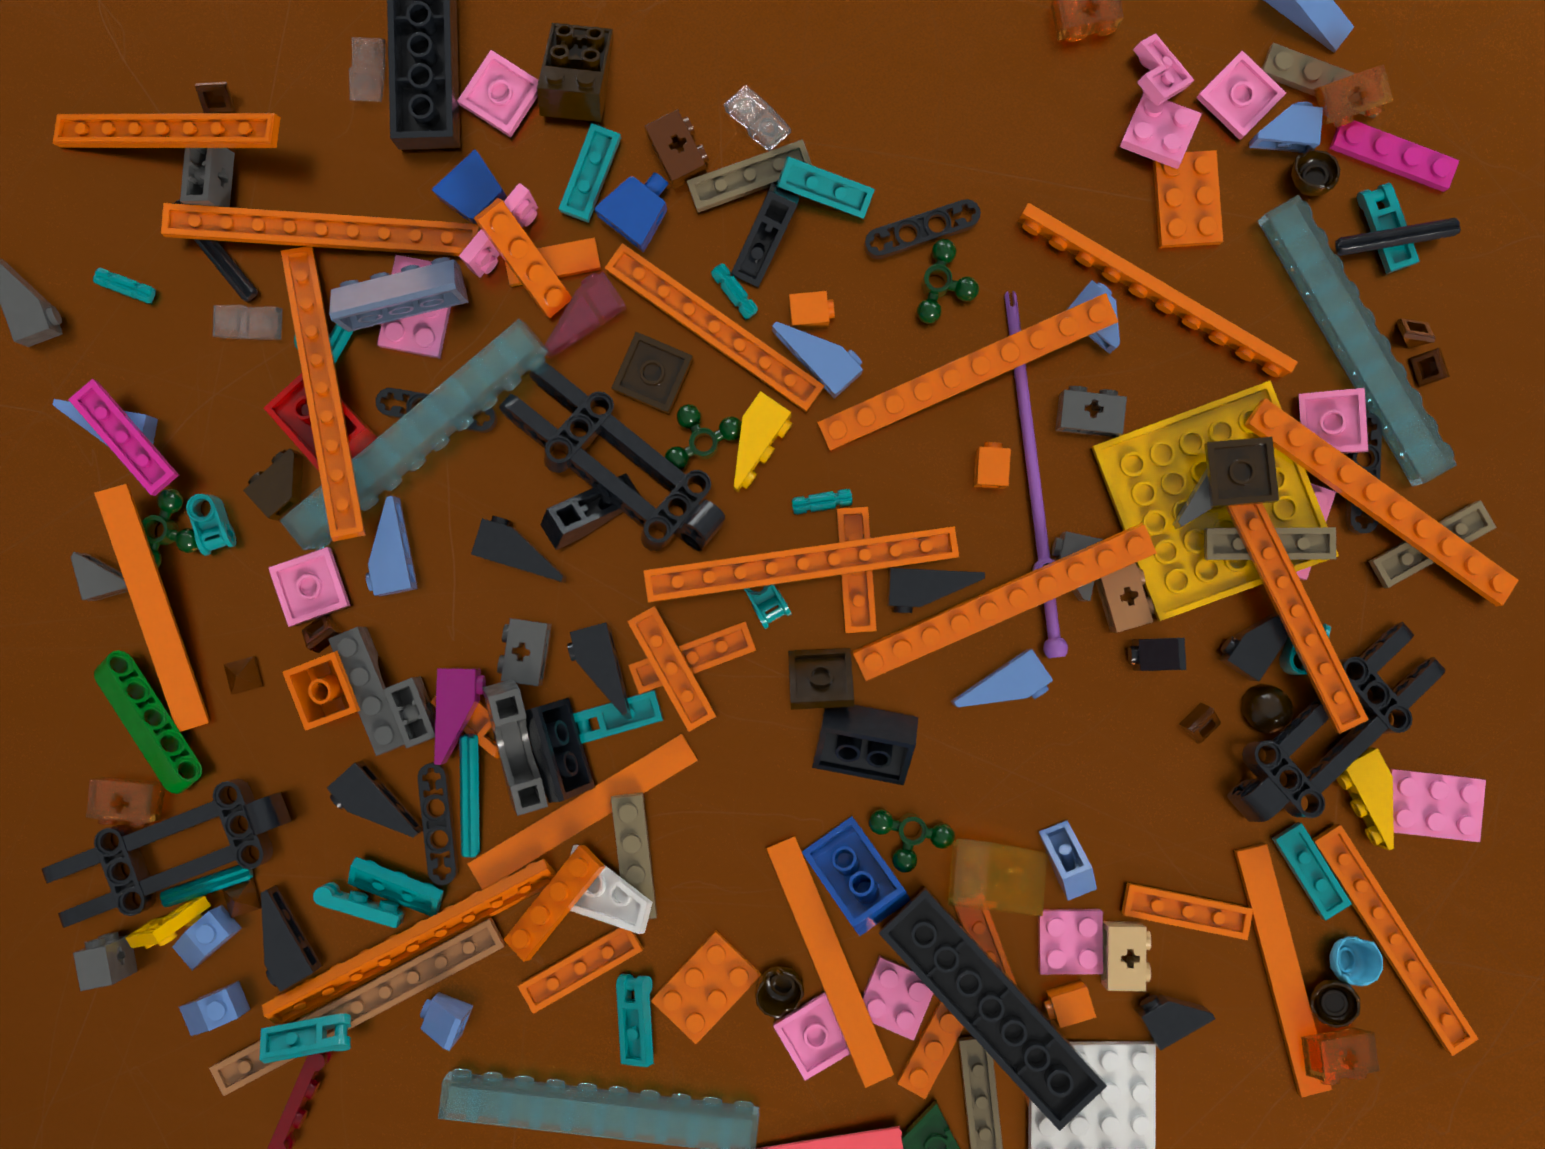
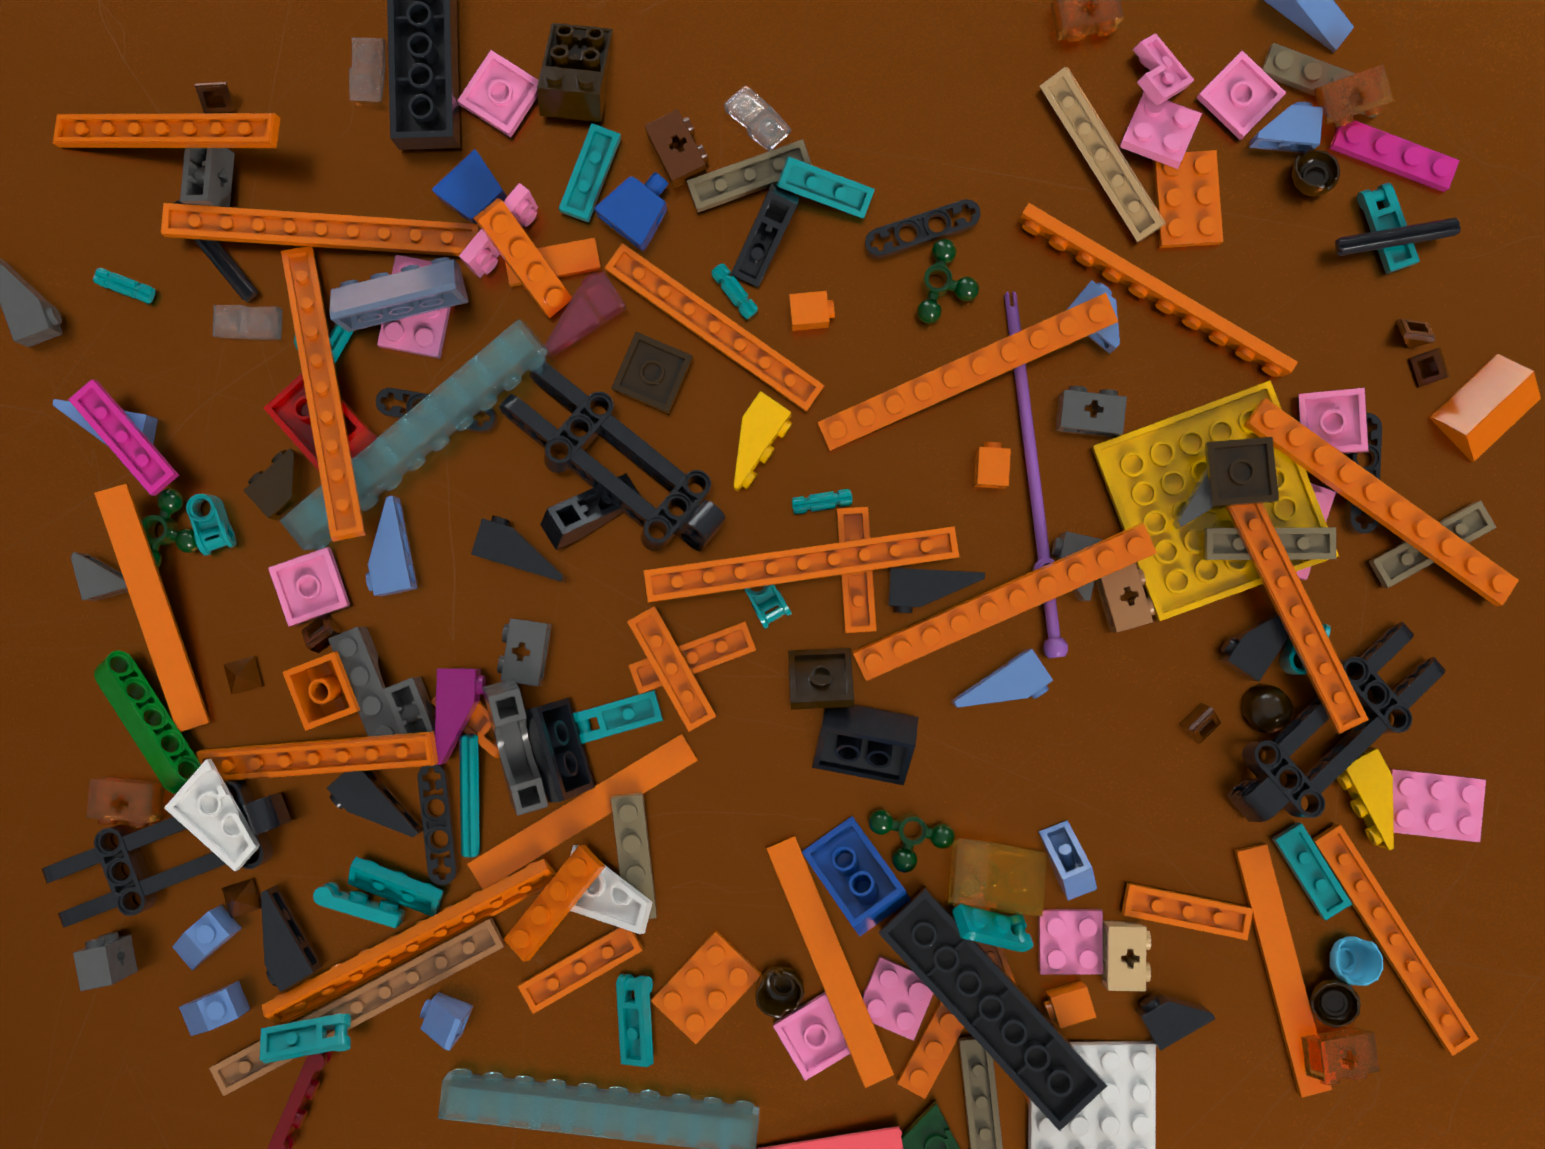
(164, 929): yellow plate -> none
(205, 885): teal axle -> none
(213, 816): none -> white wing
(323, 756): none -> orange tile
(597, 656): black slope -> none
(689, 418): dark green piece -> none
(823, 359): medium blue slope -> none
(992, 928): none -> teal plate
(1102, 154): none -> tan plate
(1157, 654): black slope -> none
(1357, 341): clear light blue brick -> none
(1487, 405): none -> orange slope

